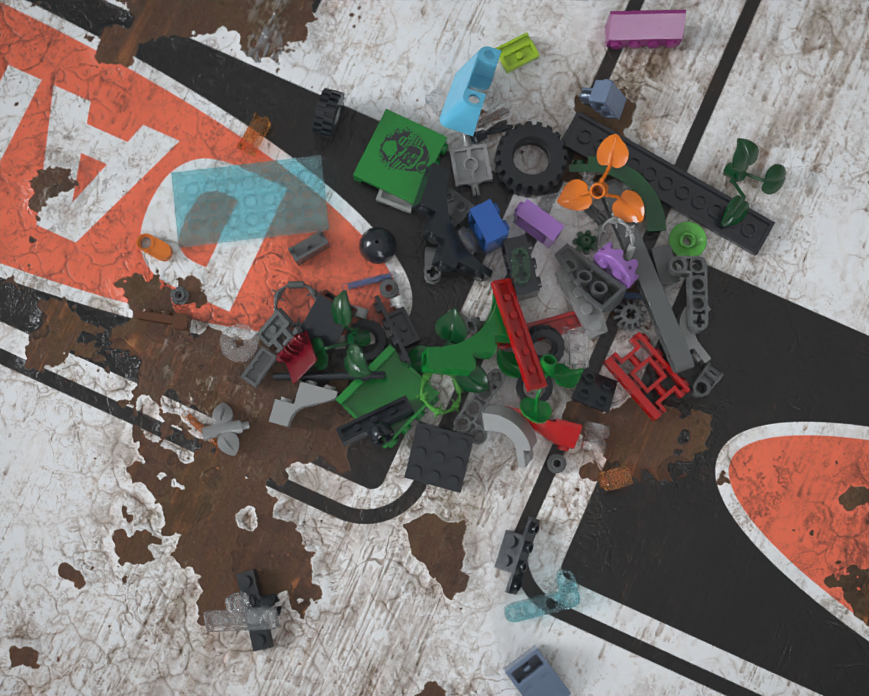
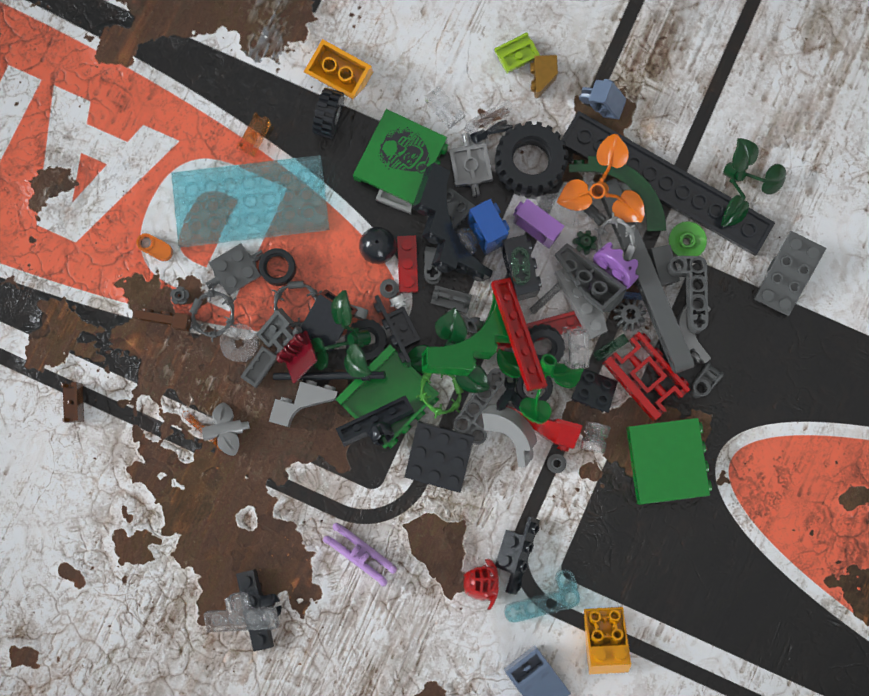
(73, 402): none -> reddish brown hinge
(196, 305): none -> dark grey piece
(234, 269): none -> dark grey plate
(263, 265): none -> black tyre
(309, 247): dark grey hinge -> none
(339, 69): none -> light orange slope
(360, 553): none -> lavender piece
(370, 279): medium blue piece -> none
(407, 264): none -> red plate
(451, 299): none -> dark grey hinge
(477, 73): medium azure windscreen -> none
(482, 583): none -> red piece
(509, 395): none -> black piece
(545, 73): none -> pearl gold slope
(547, 299): none -> light grey piece
(606, 641): none -> light orange slope
(611, 347): none -> clear green piece
(615, 478): clear orange brick -> none
(645, 28): slope -> none
(668, 461): none -> green panel
(789, 273): none -> dark grey plate

